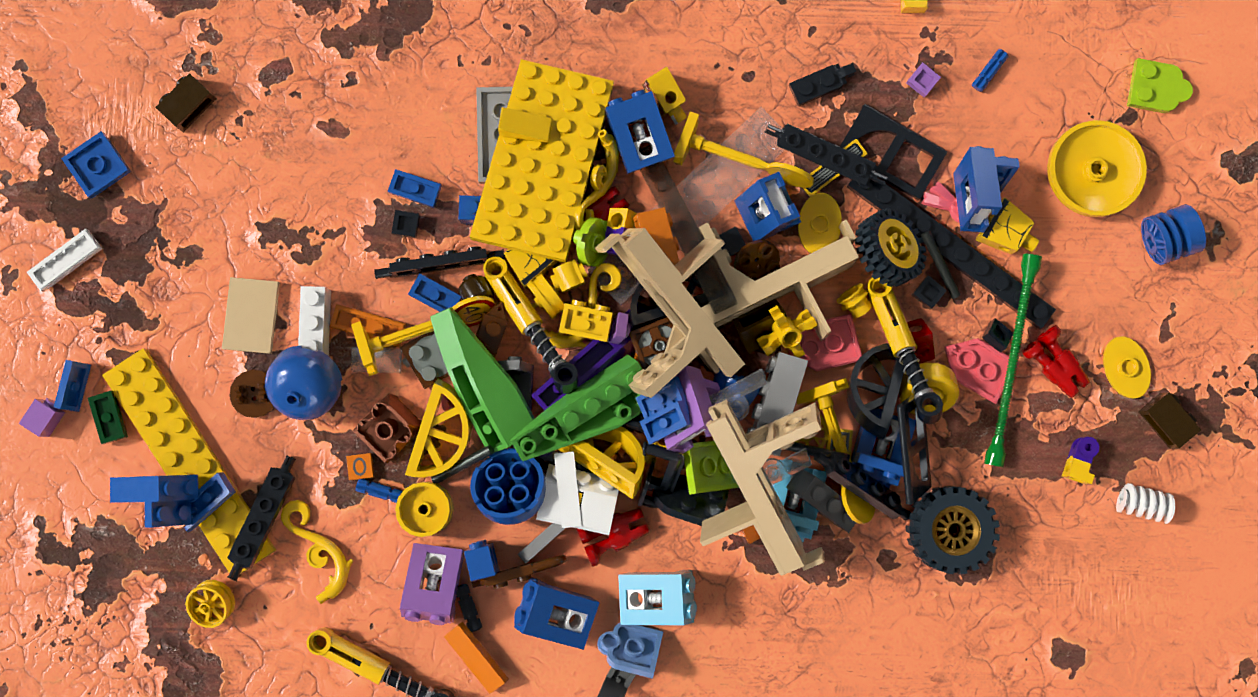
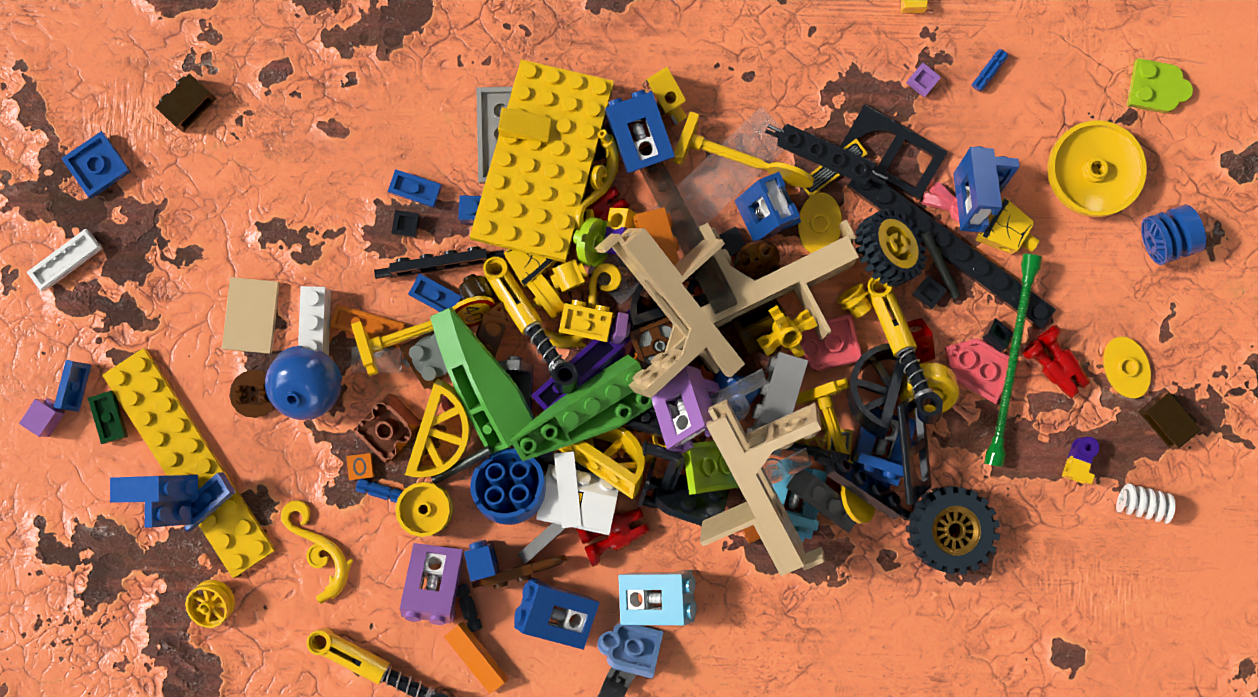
(261, 518): black plate -> none
(664, 411): blue slope -> none
(821, 83): black hinge -> none

